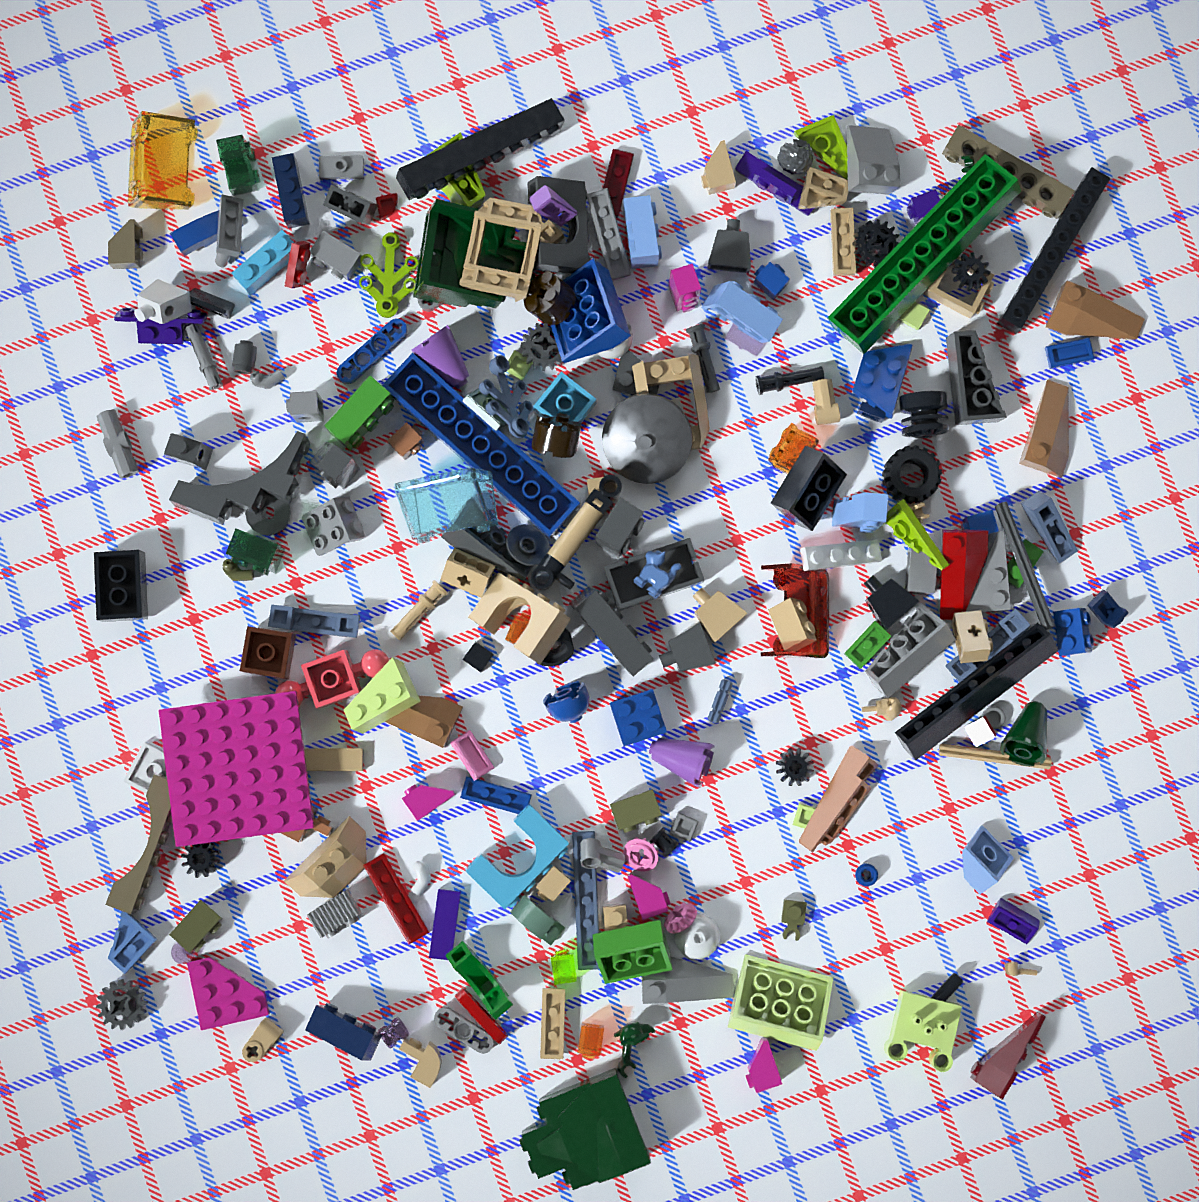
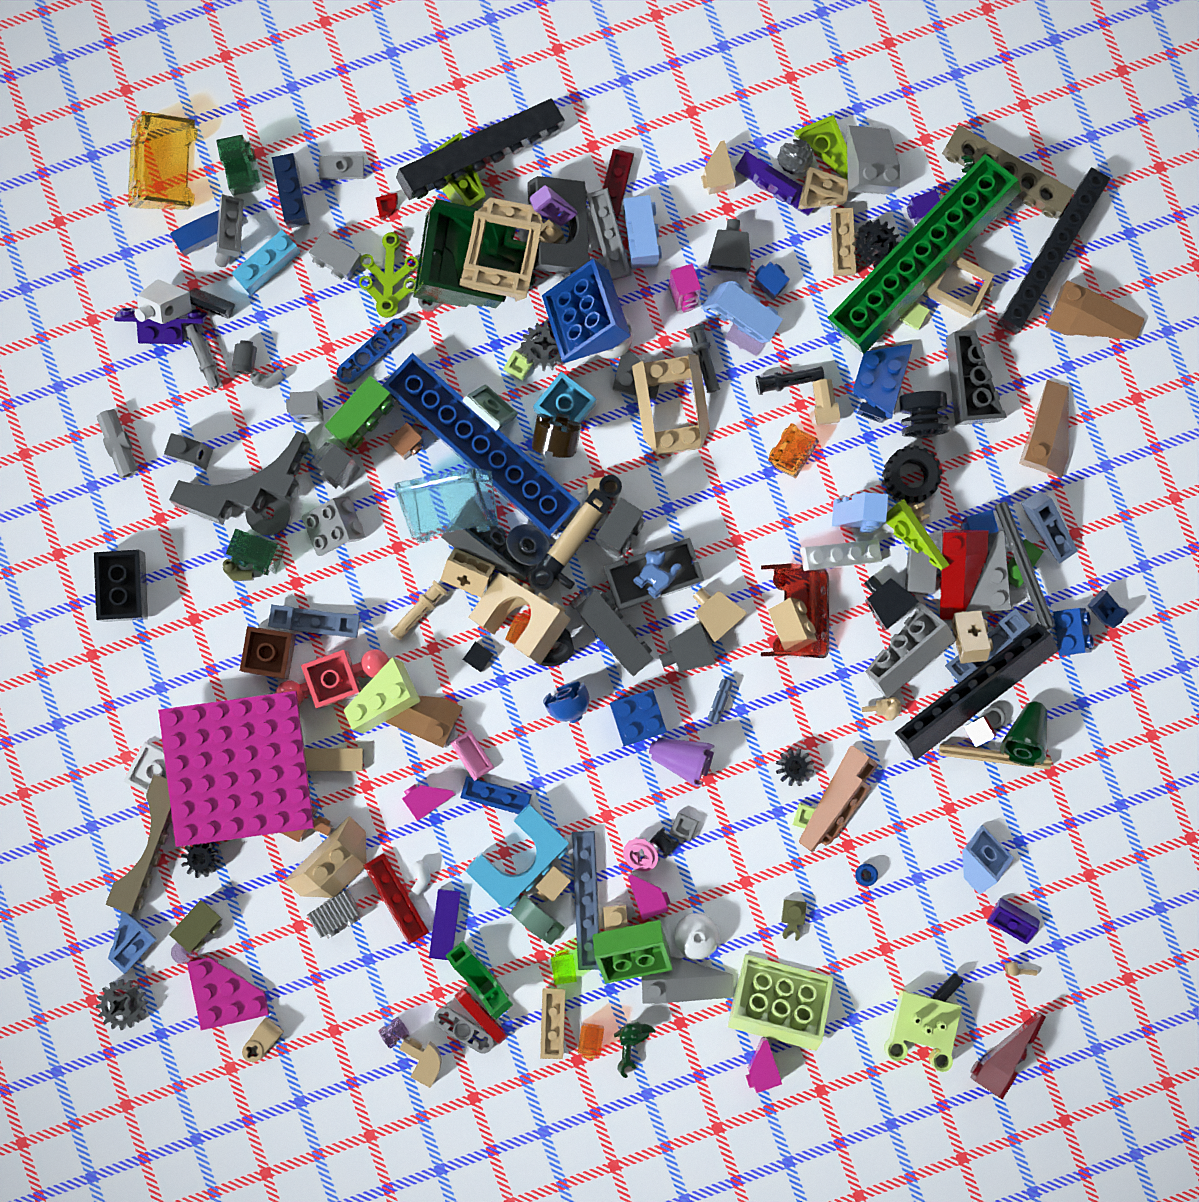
(124, 247): dark tan slope -> none
(297, 264): plate -> none
(344, 1031): dark blue brick -> none
(350, 205): dark grey brick -> none
(443, 357): medium lavender cone -> none
(517, 424): sand blue plant -> none
(549, 298): dark brown brick -> none
(586, 1133): dark green panel -> none
(595, 856): light grey piece -> none
(636, 810): olive brick -> none
(647, 438): flat silver dish -> none
(675, 922): bright pink gear -> none
(808, 488): black brick -> none
(867, 644): bright green plate -> none
(978, 276): black gear -> none
(1069, 353): blue tile -> none

